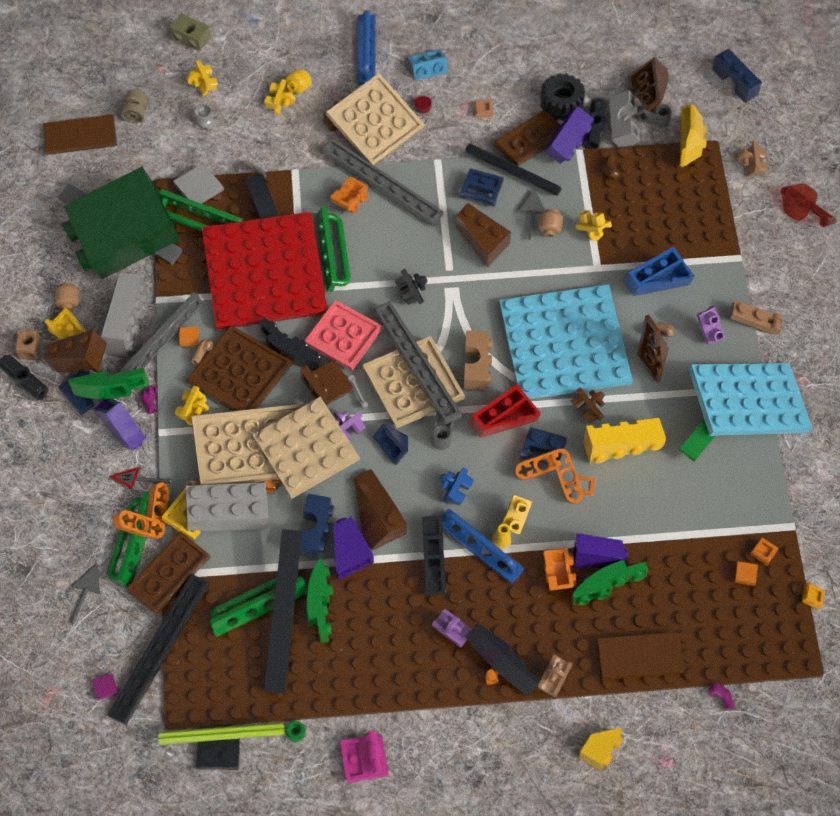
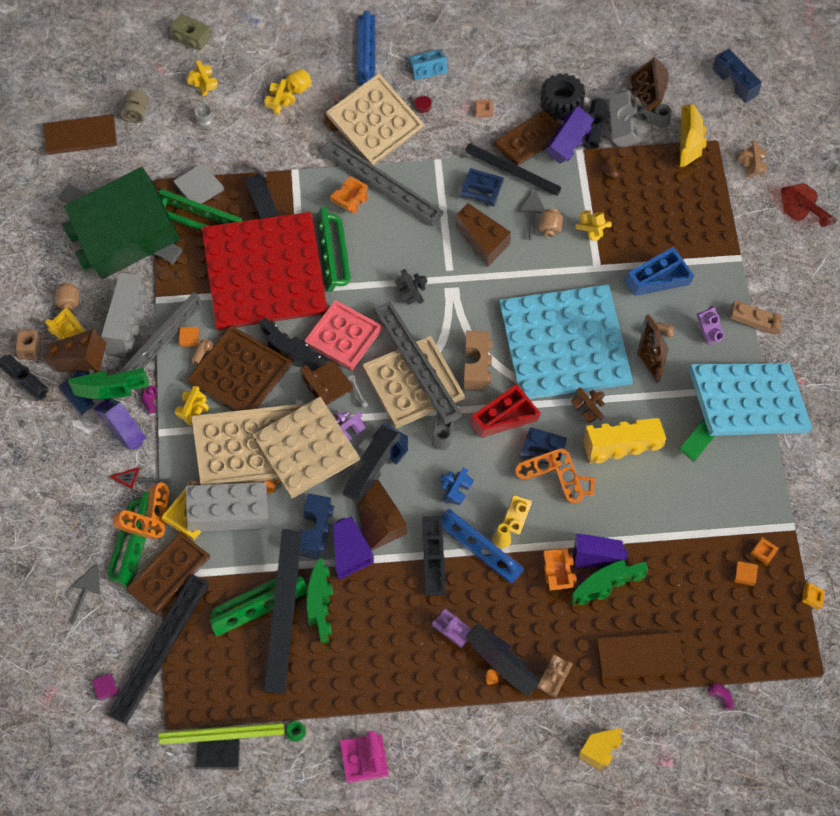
(369, 465): none -> black slope

